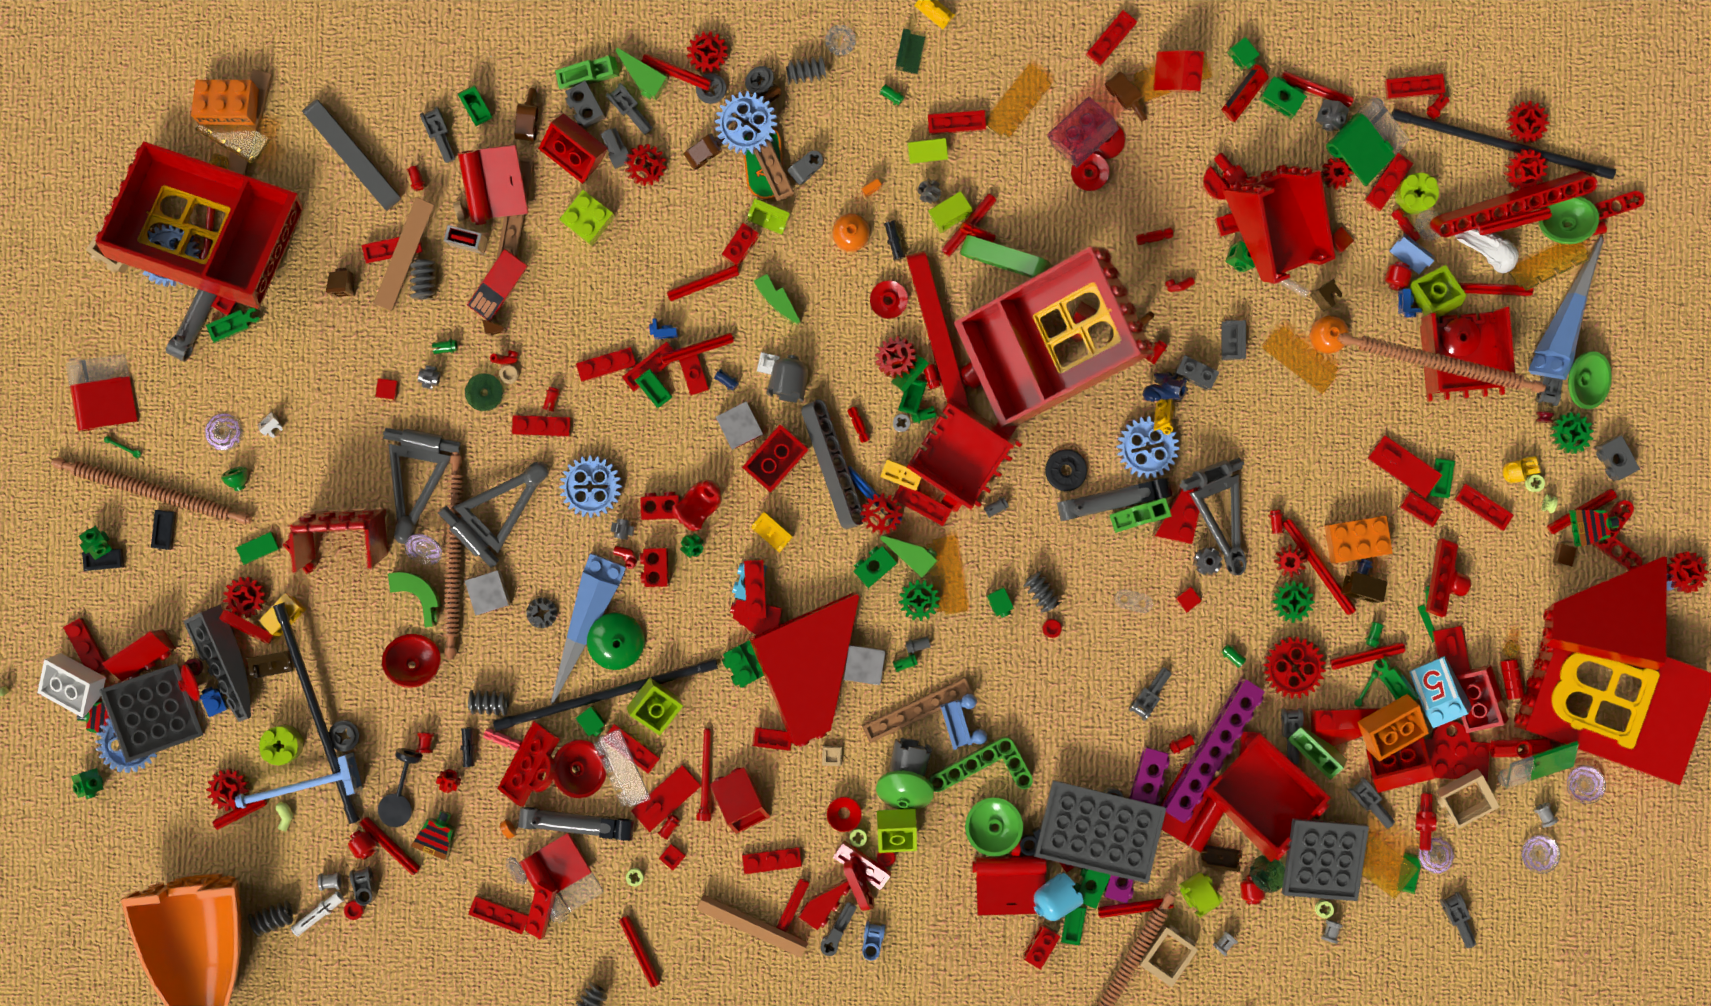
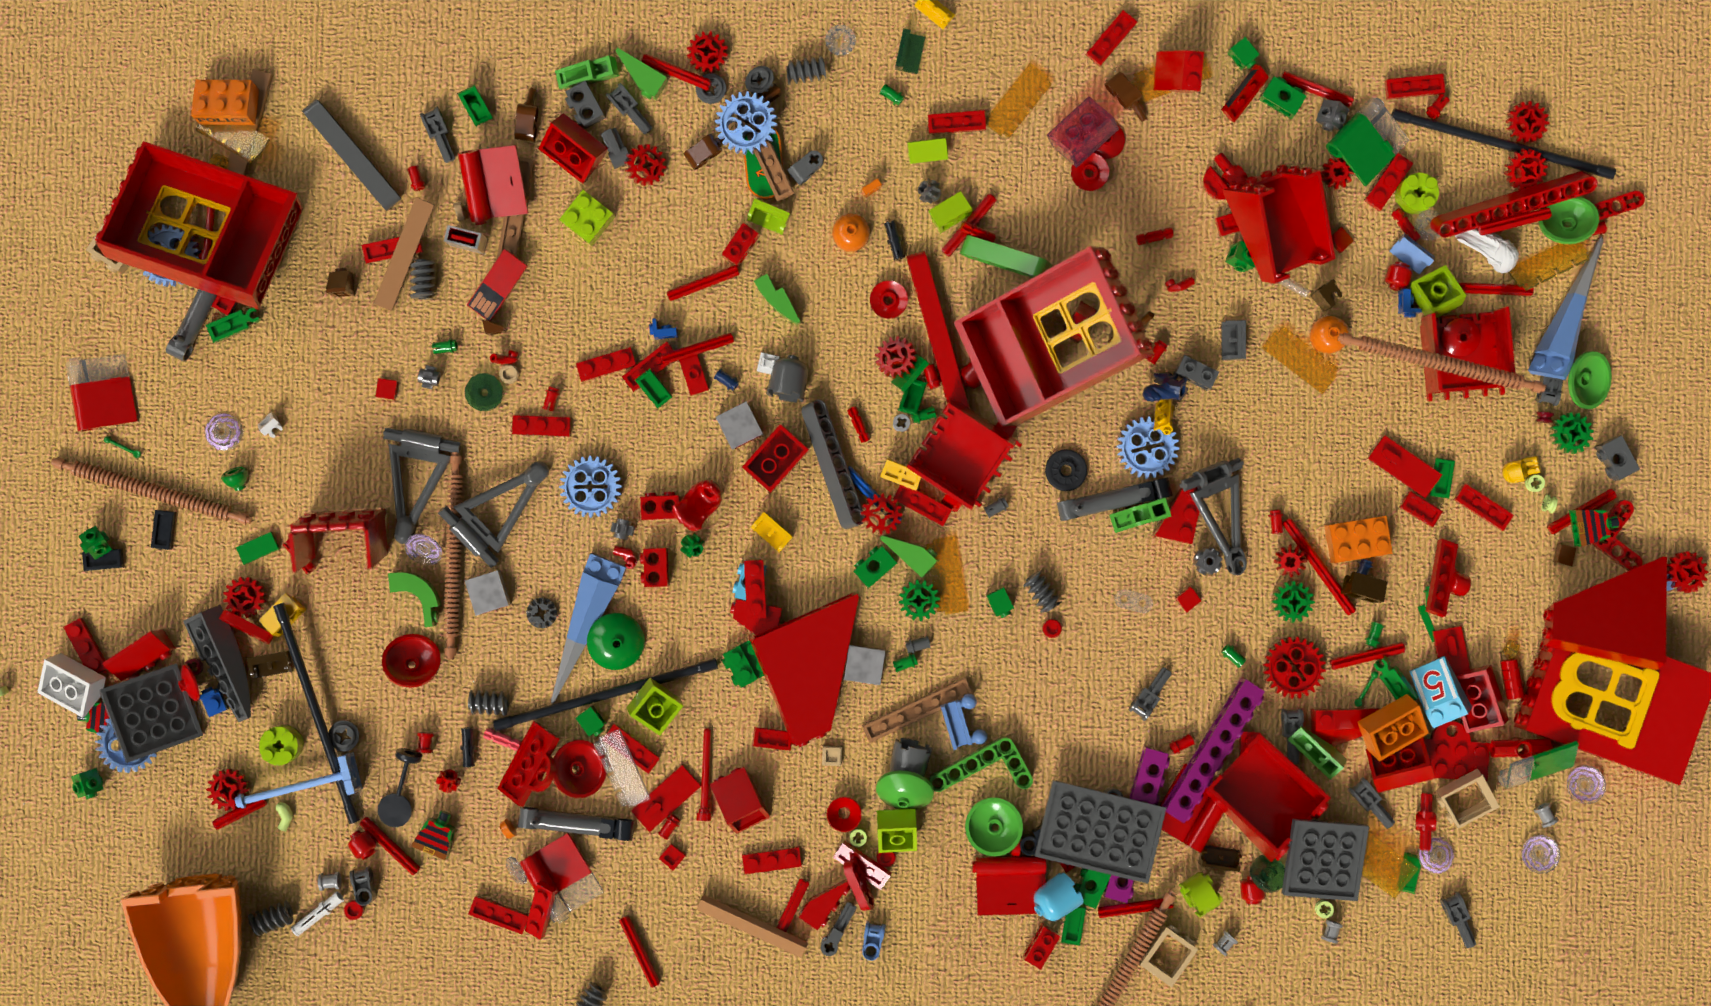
(629, 878): yellowish green bush -> none

